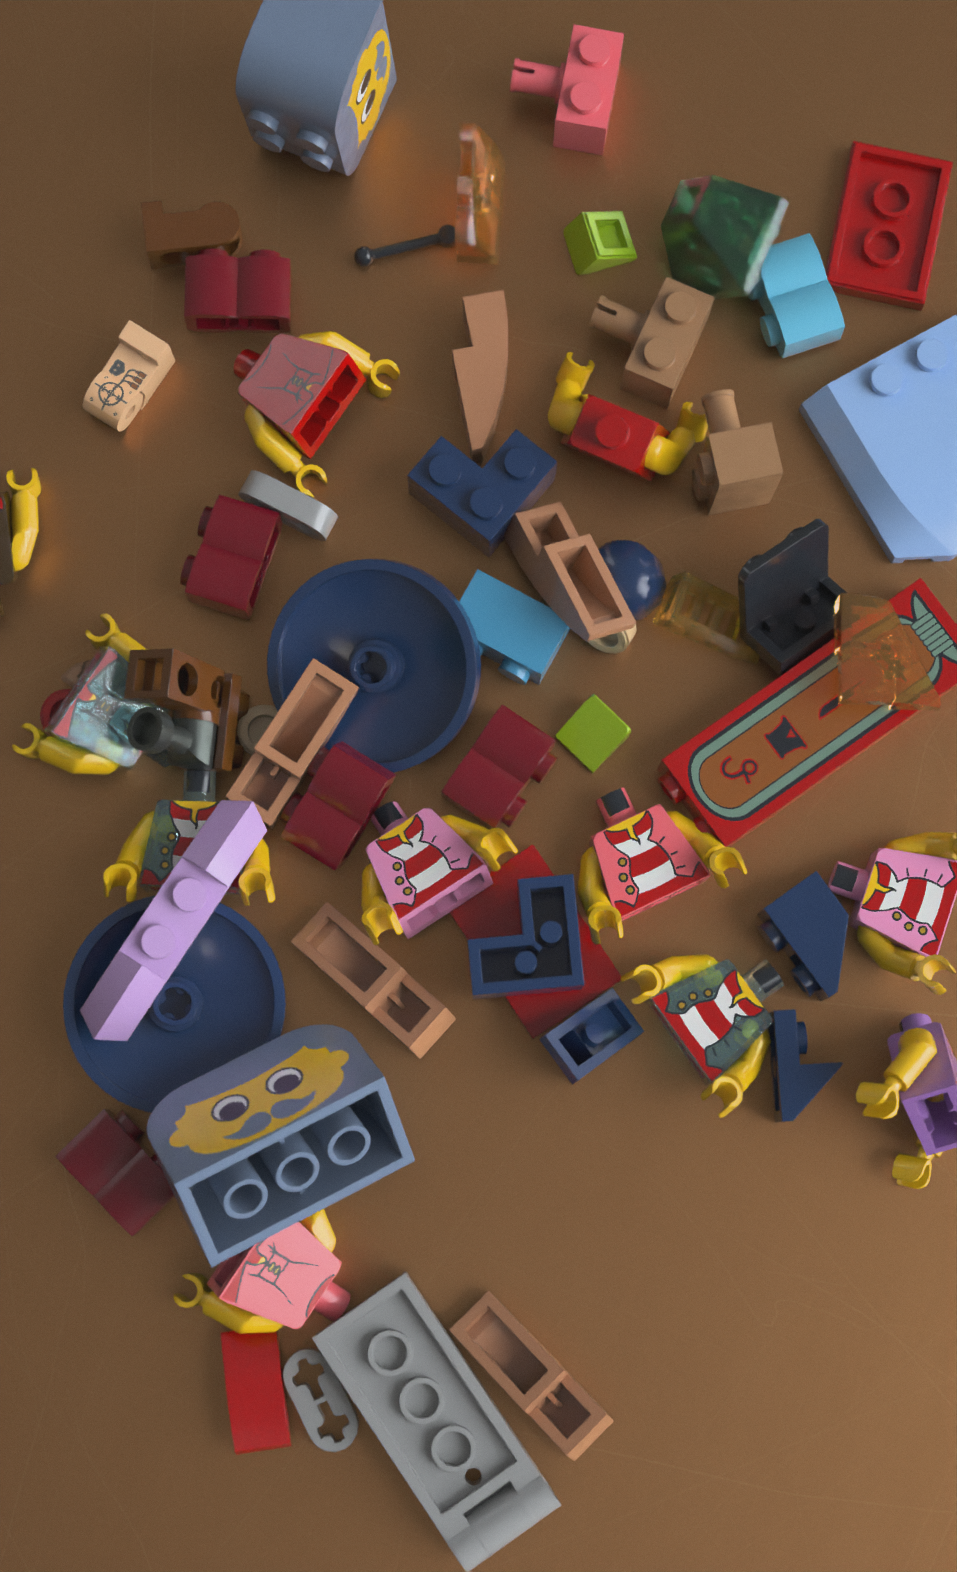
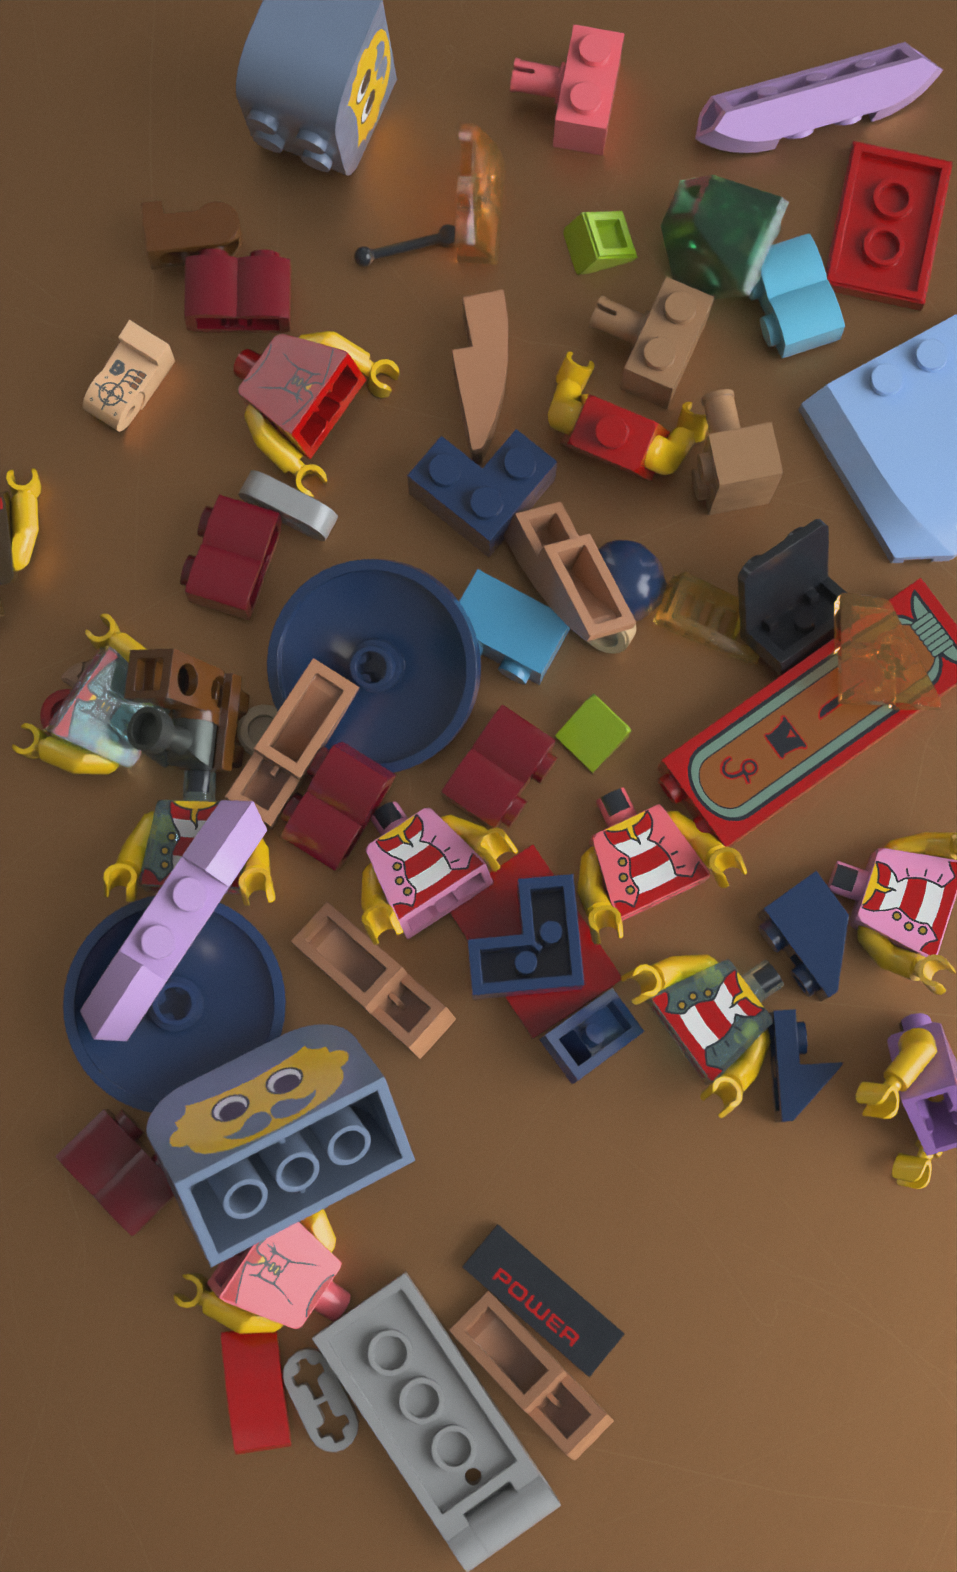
(543, 1300): none -> black tile
(833, 93): none -> lavender brick

